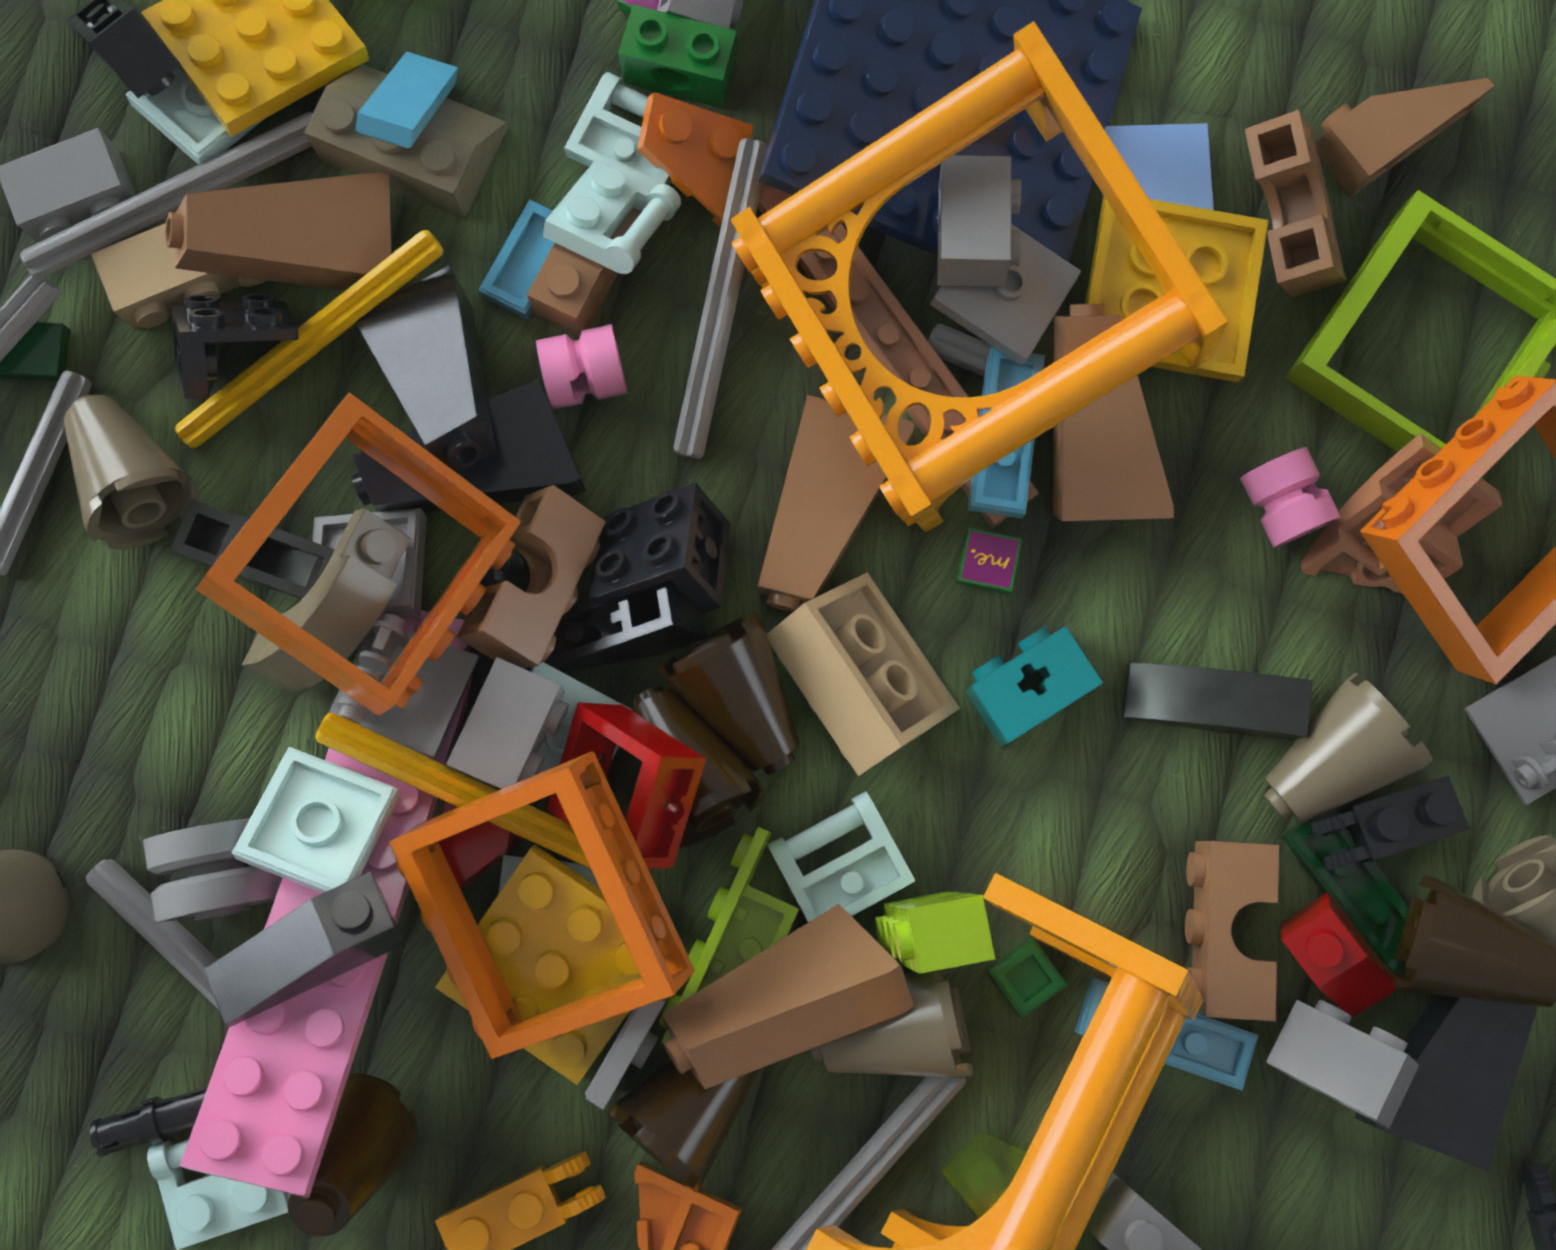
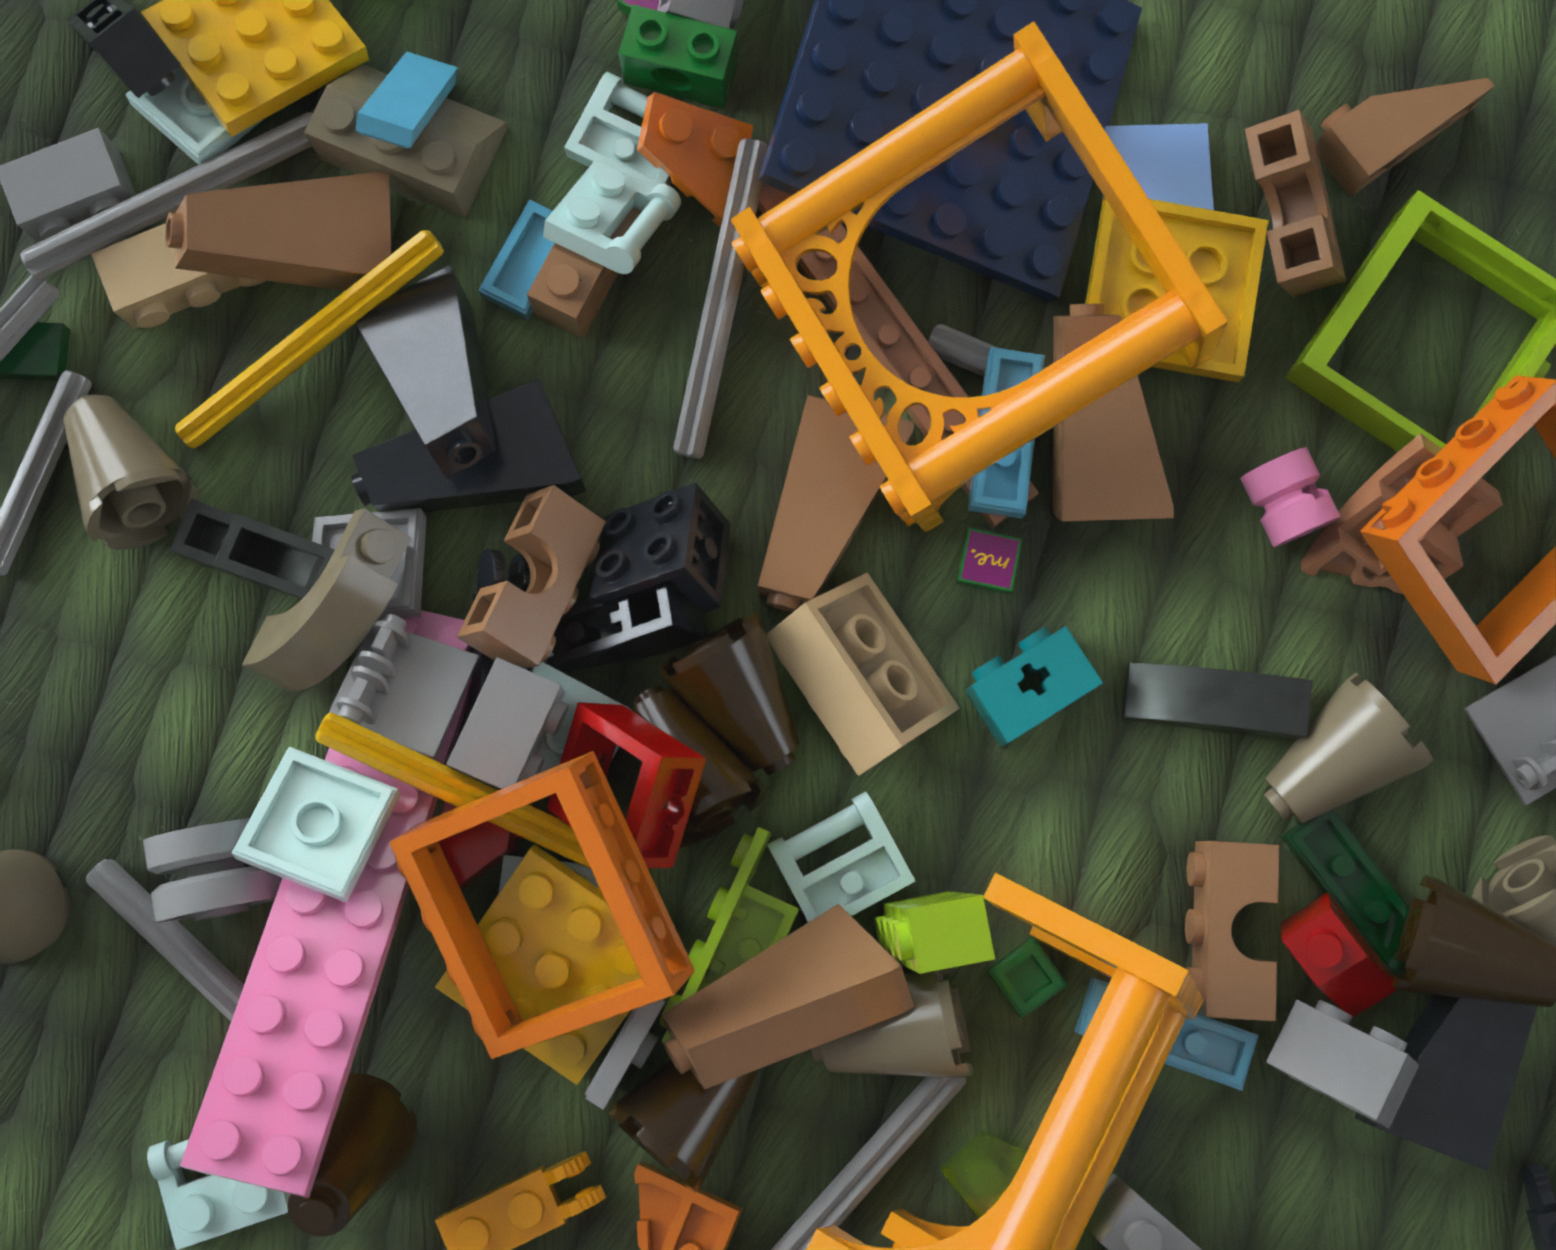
(148, 1123): black pin -> none
(206, 321): black bracket -> none
(304, 949): slope -> none
(427, 476): orange window -> none
(581, 367): bright pink wheel -> none
(976, 221): light grey brick -> none
(1020, 312): light grey plate -> none
(1395, 822): black hinge -> none

